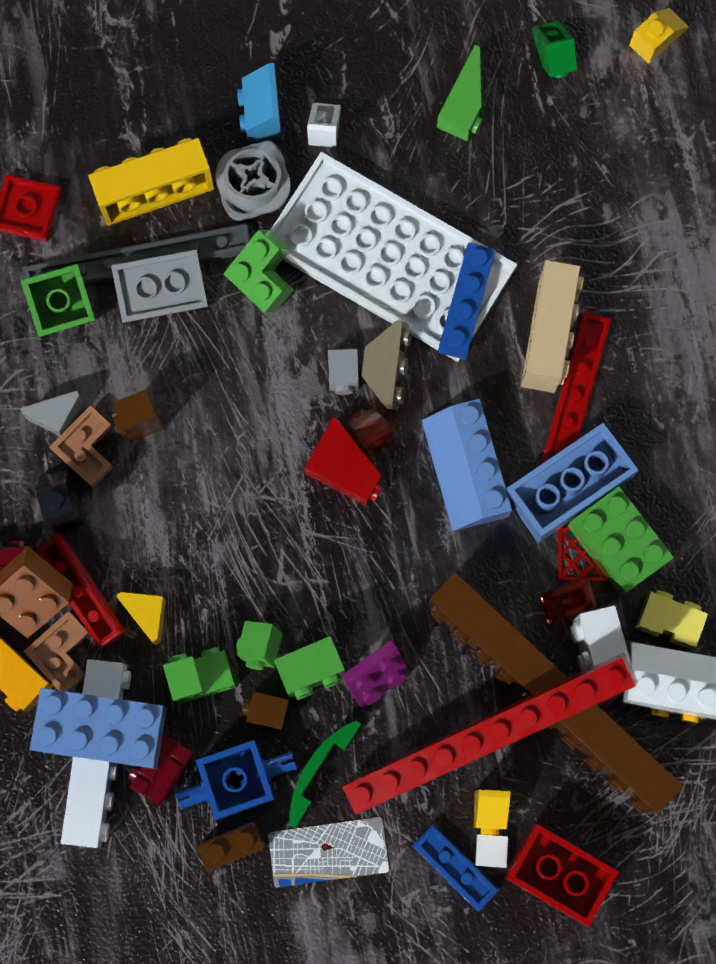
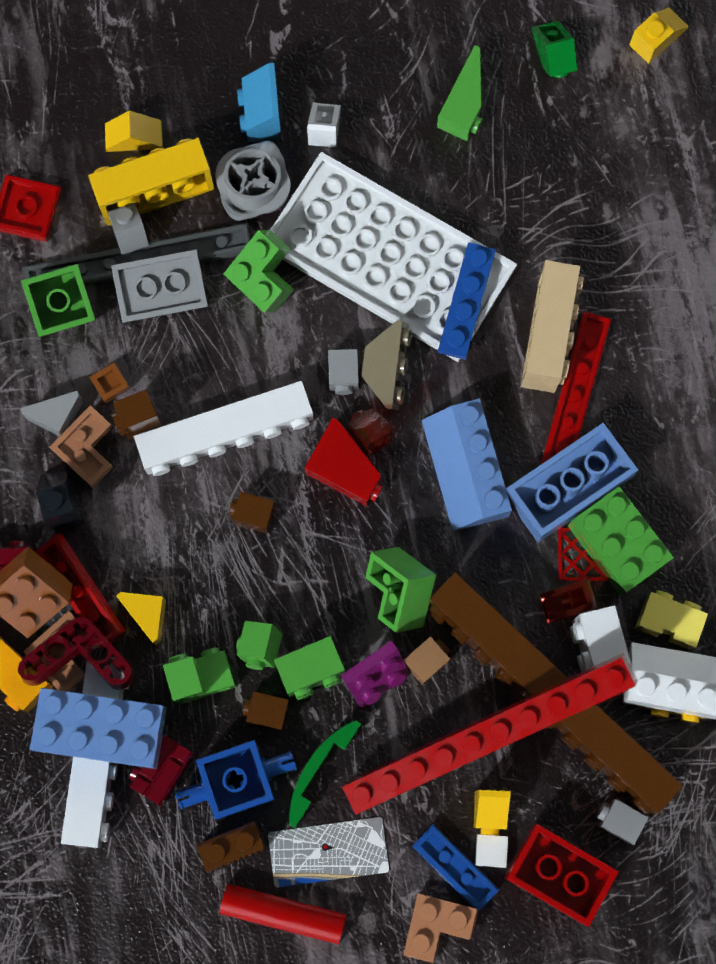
(82, 646): none -> dark red beam
(109, 382): none -> dark orange plate
(128, 228): none -> light grey brick
(133, 132): none -> yellow slope
(224, 428): none -> white brick
(252, 512): none -> reddish brown brick
(282, 913): none -> red brick
(405, 587): none -> bright green brick
(427, 659): none -> medium nougat brick
(431, 919): none -> nougat plate
(621, 821): none -> light grey brick

